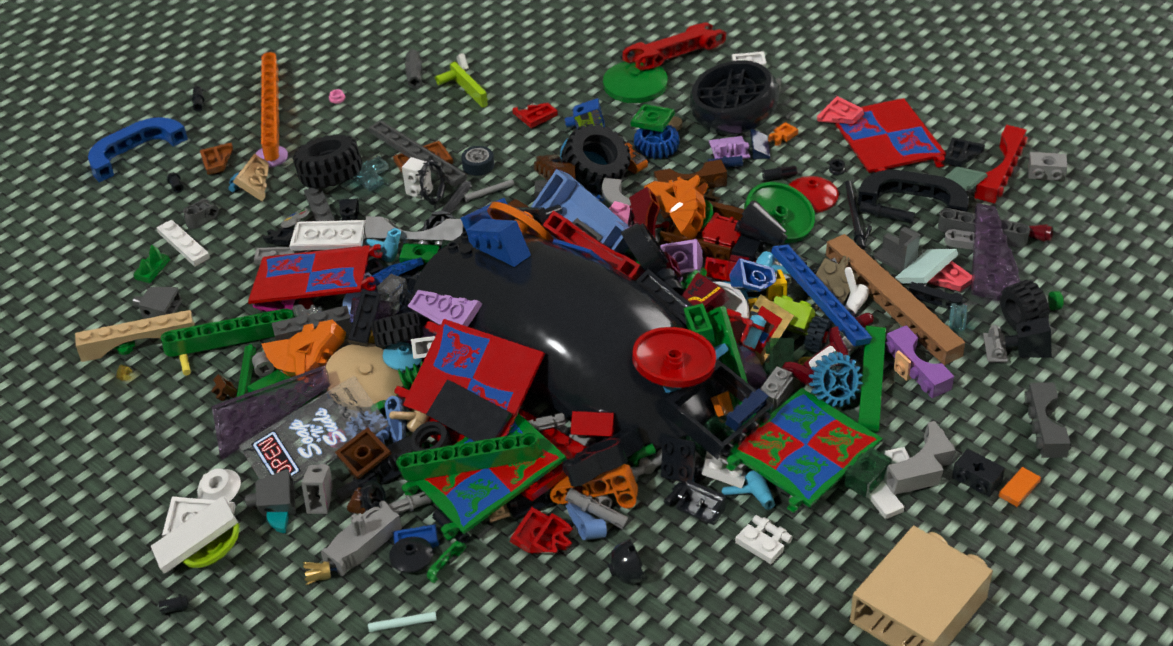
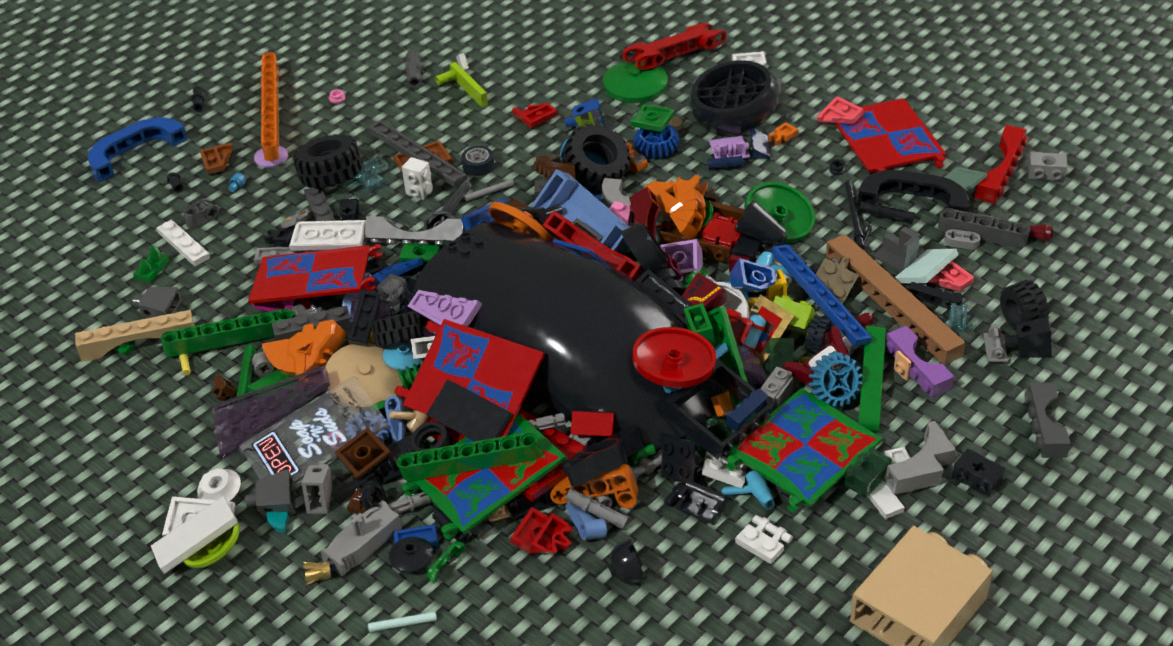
(123, 373): clear yellow hinge -> none
(174, 604): black pin -> none
(253, 177): tan wing -> none
(389, 246): medium azure piece -> none
(441, 189): black piece -> none
(499, 239): blue wedge -> none
(712, 173): reddish brown arch -> none
(719, 268): red brick -> none
(779, 173): black axle -> none
(818, 191): red dish -> none
(858, 294): white piece -> none
(962, 151): black wing -> none
(992, 259): clear purple wing -> none
(1019, 486): orange tile -> none
(1055, 300): green tile -> none

